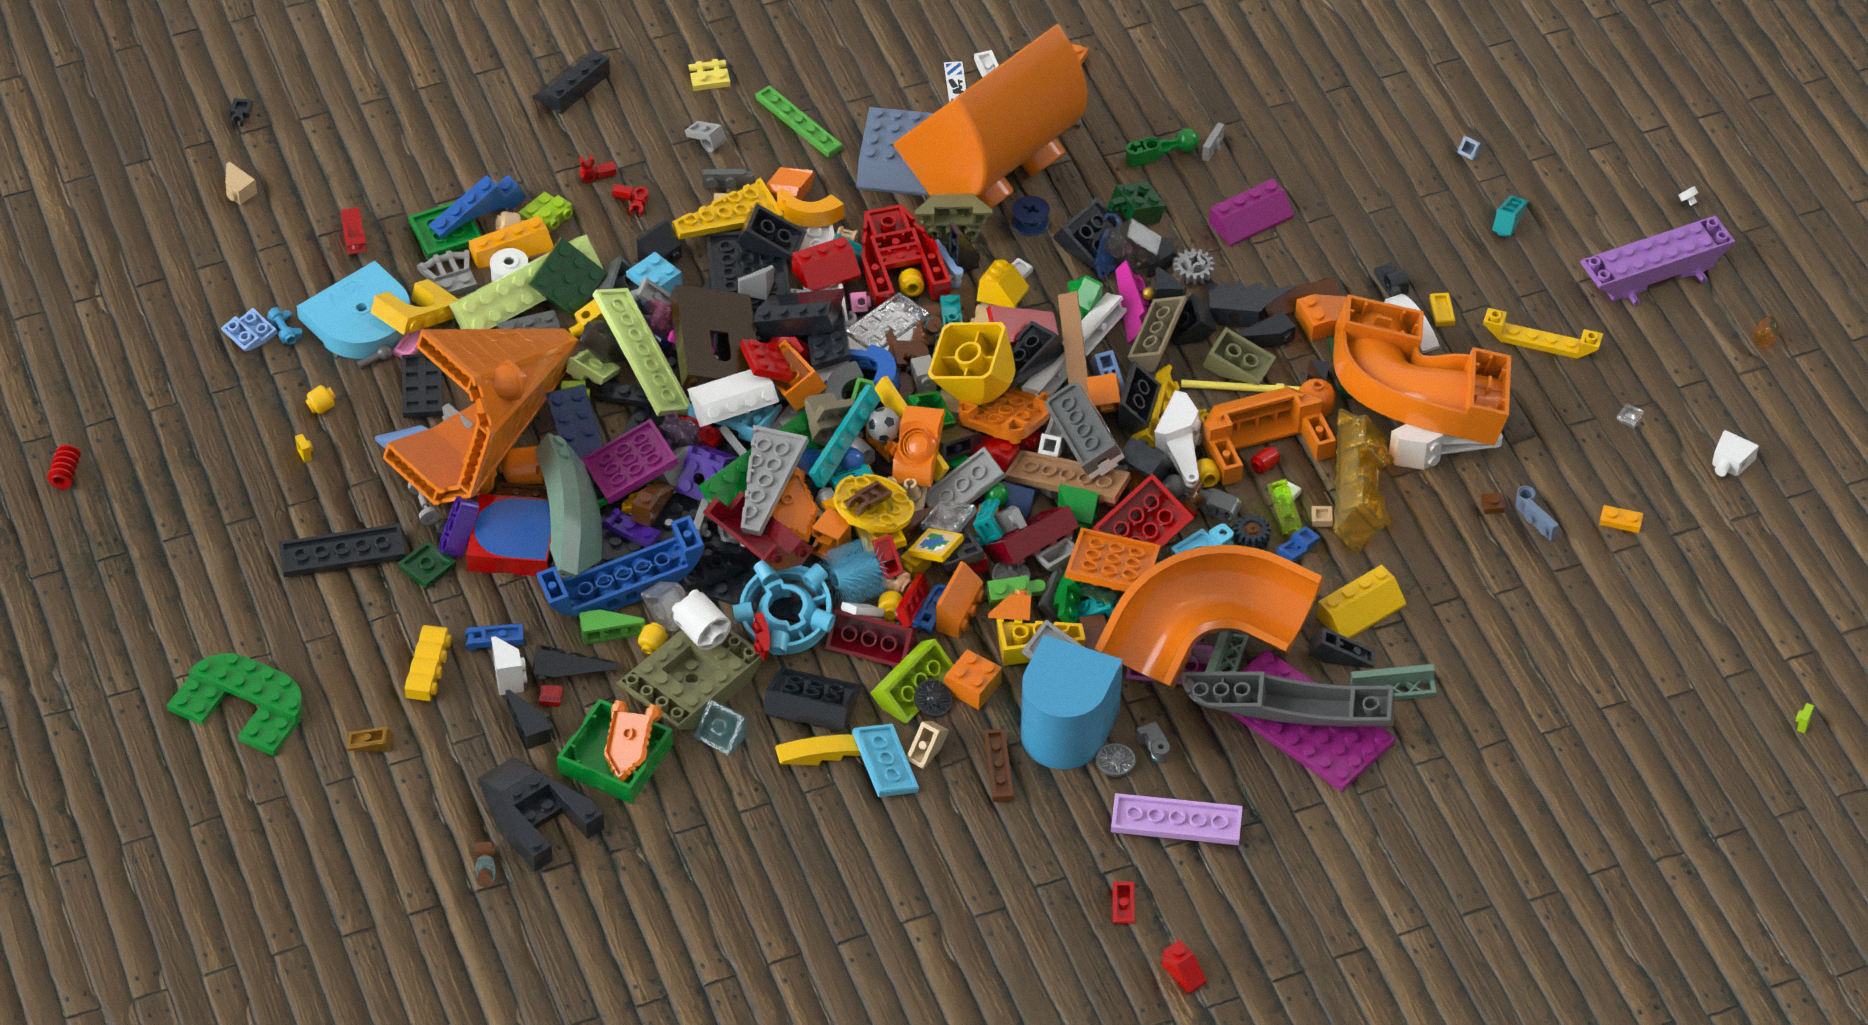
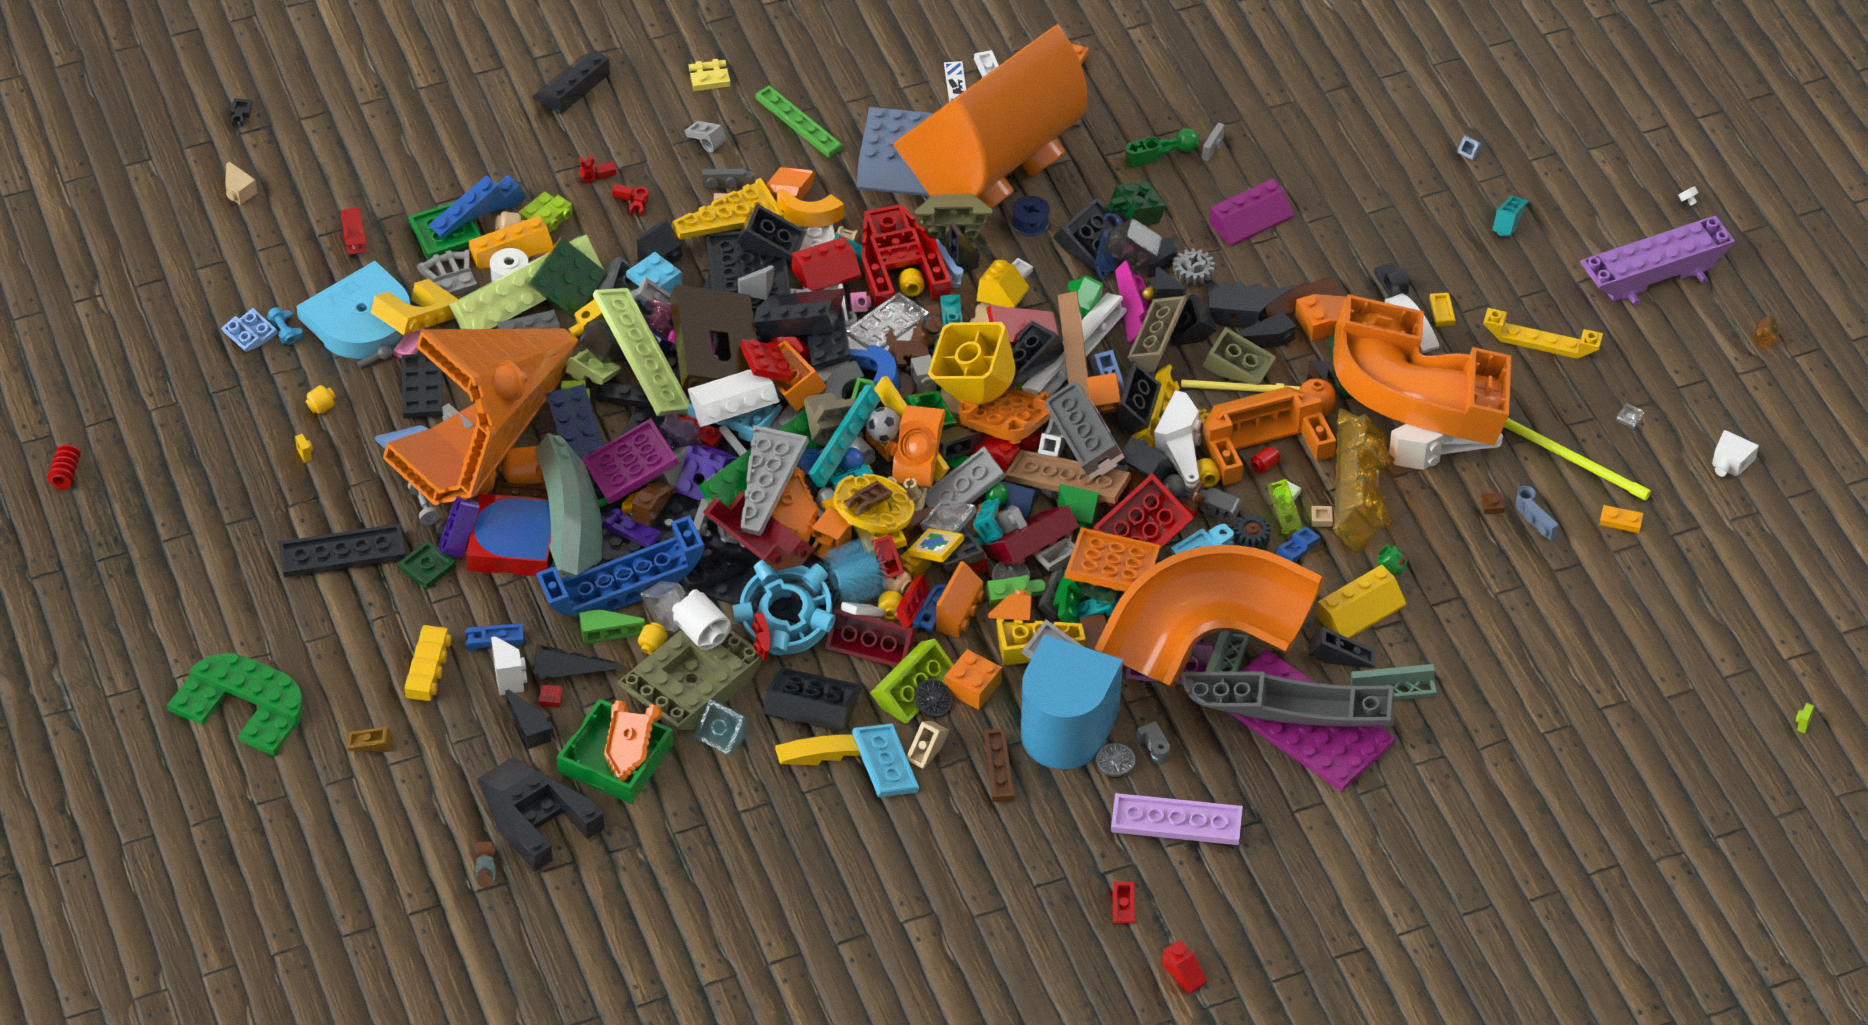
(1392, 559): none -> green head
(1633, 487): none -> neon yellow piece

